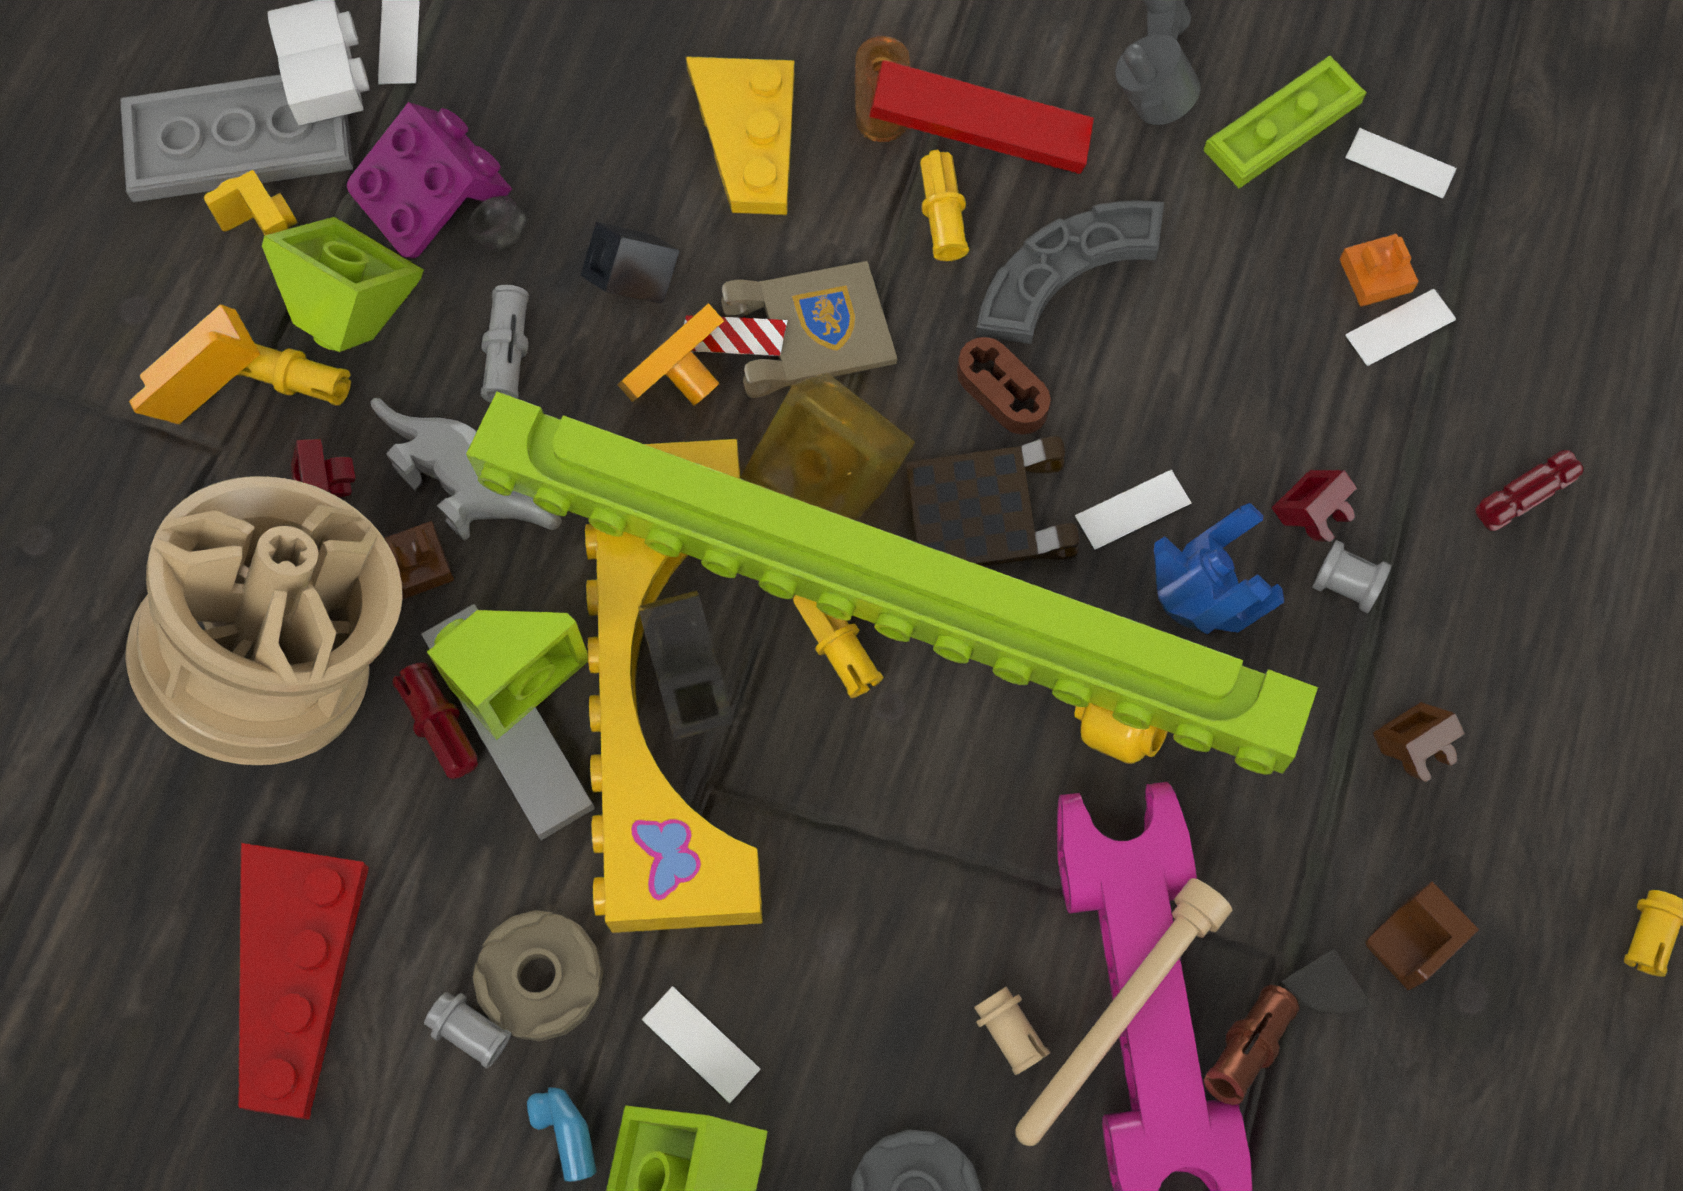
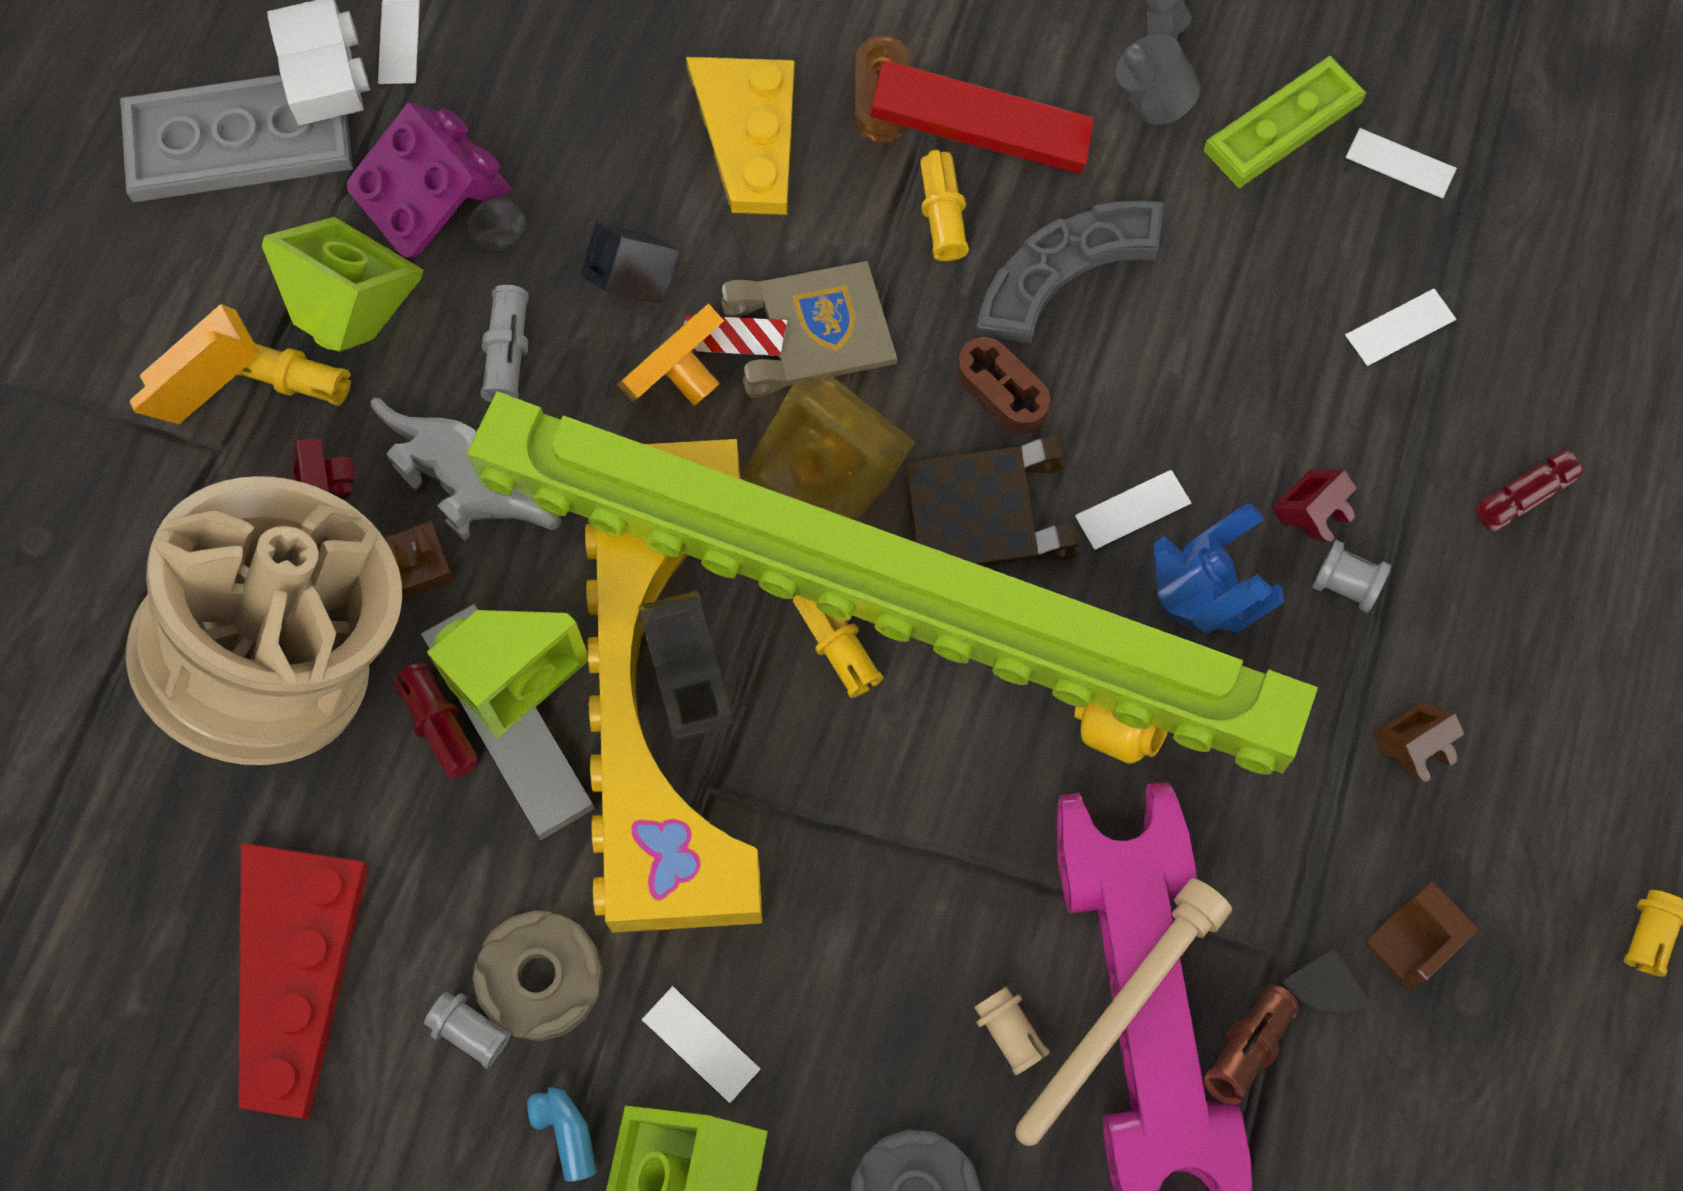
(245, 198): yellow bracket -> none
(1379, 269): orange tile -> none

